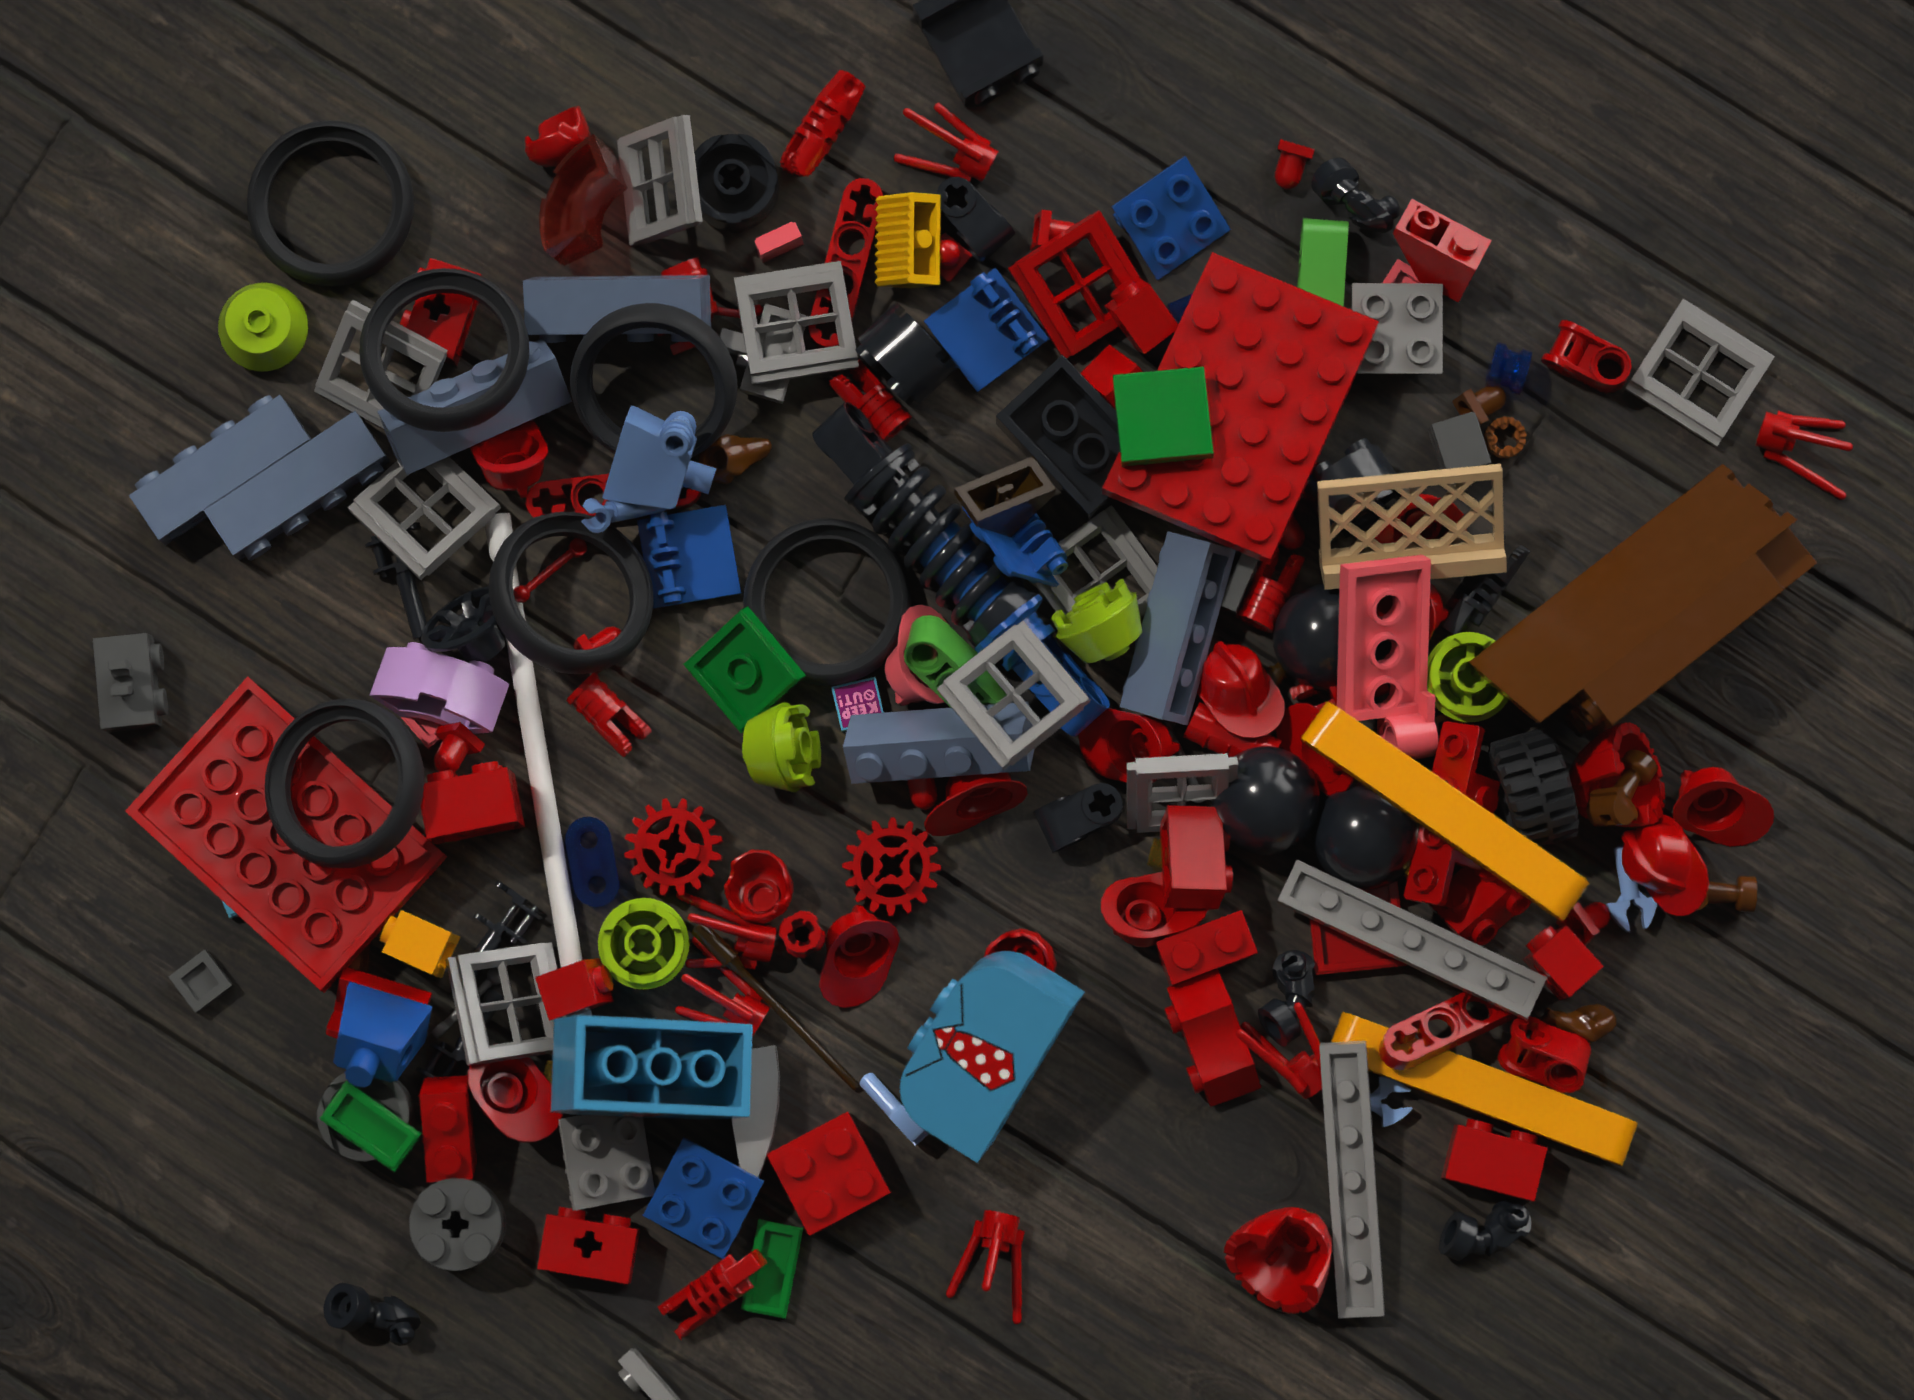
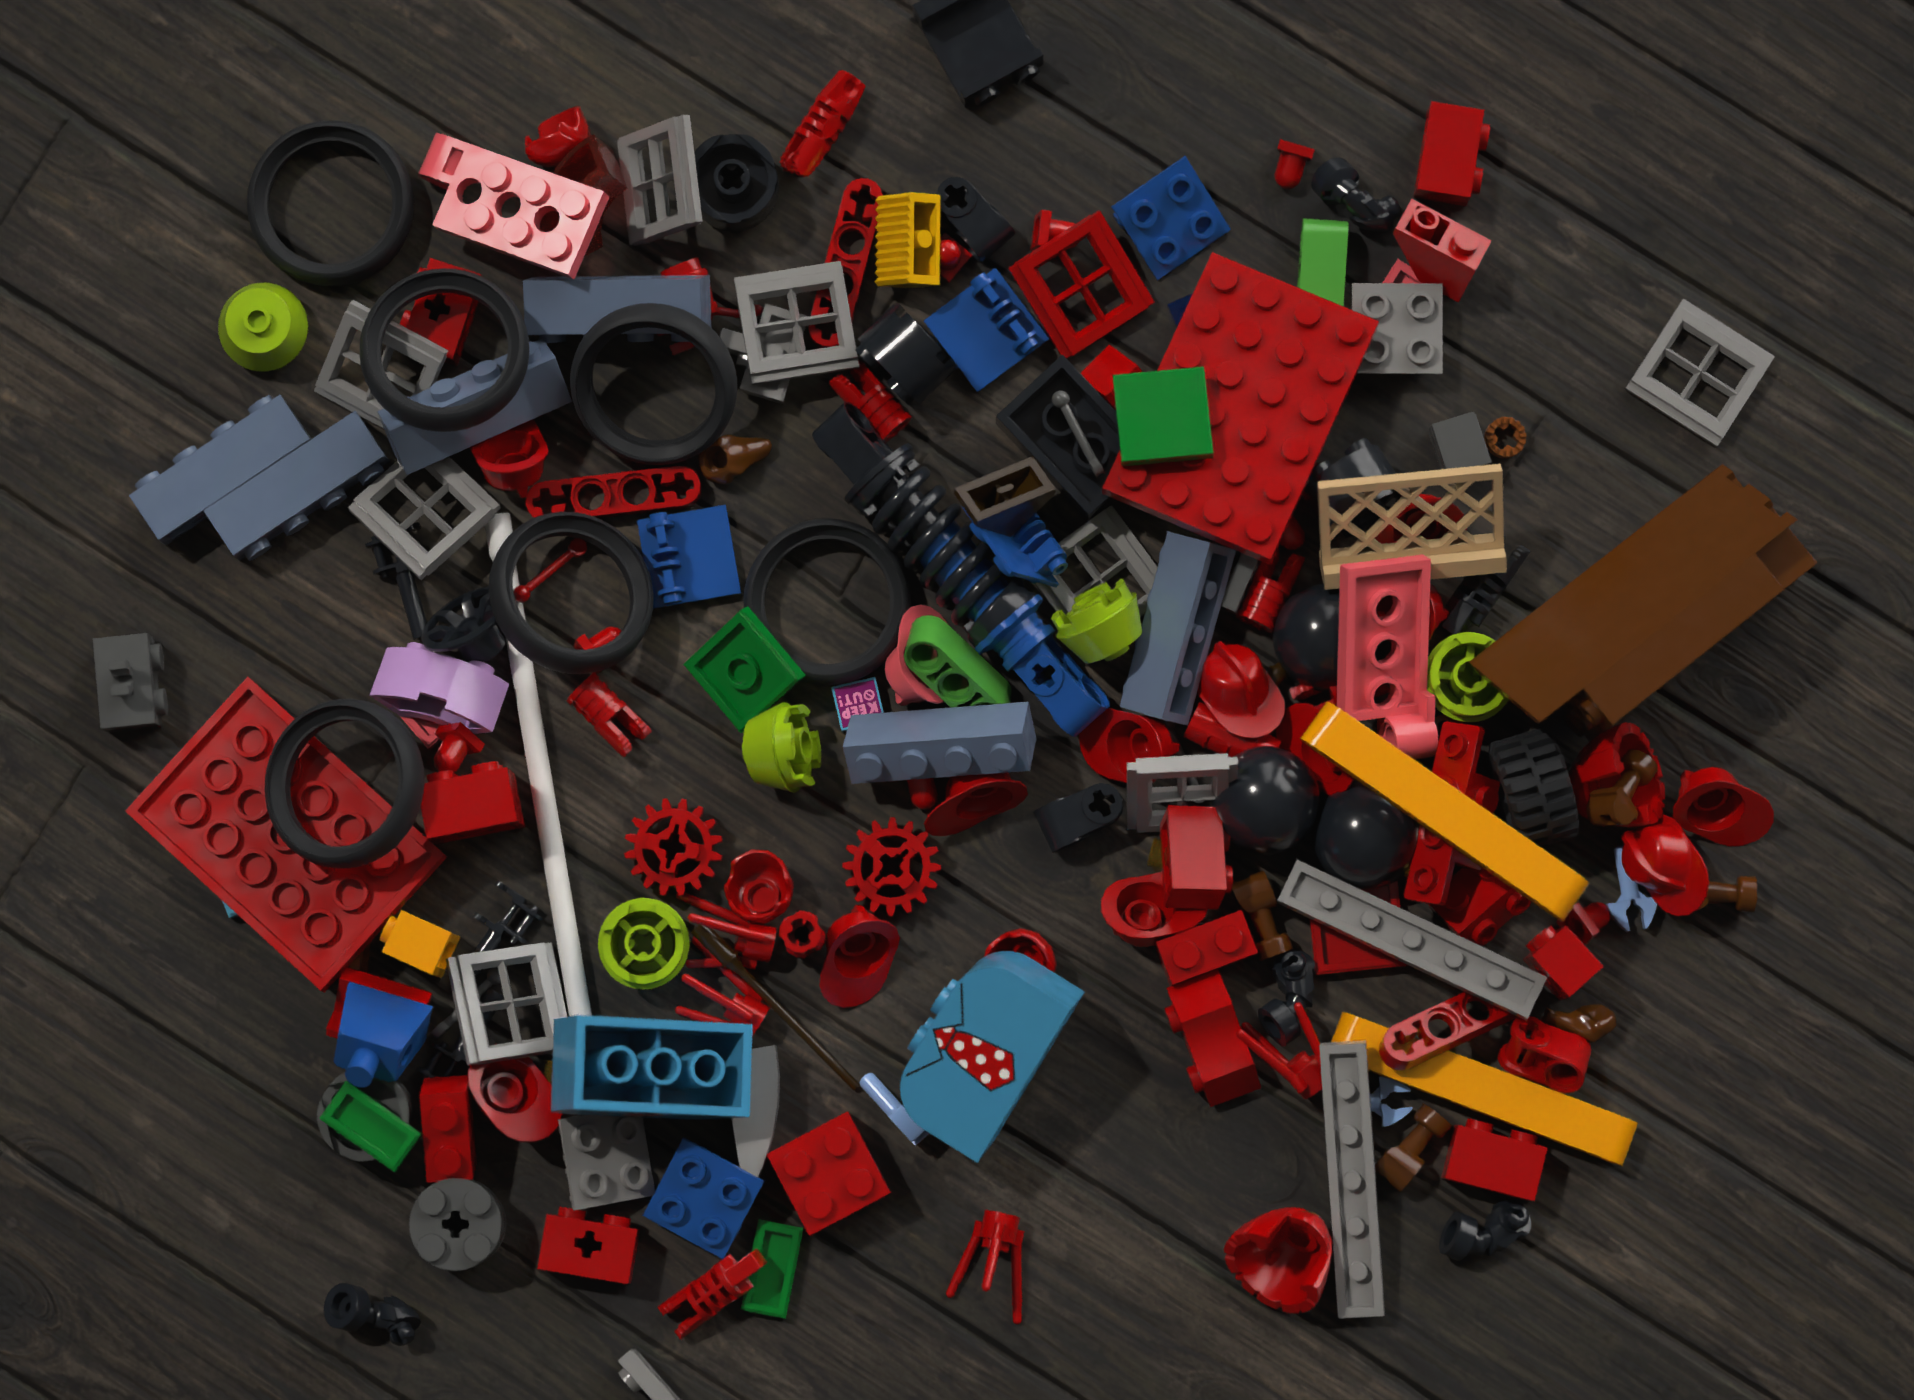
(201, 981): dark grey tile -> none
(458, 164): none -> coral hinge
(575, 988): red brick -> none
(593, 862): clear blue plate -> none
(649, 469): medium blue torso -> none
(778, 241): coral tile -> none
(973, 152): red plant -> none
(981, 720): light grey piece -> none
(1061, 400): none -> dark grey hinge
(1141, 314): red brick -> none
(1257, 899): none -> reddish brown leg
(1402, 1162): none -> reddish brown leg
(1450, 154): none -> red brick
(1482, 402): reddish brown piece -> none
(1508, 368): clear blue wheel -> none
(1585, 356): red piece -> none
(1780, 433): red plant -> none

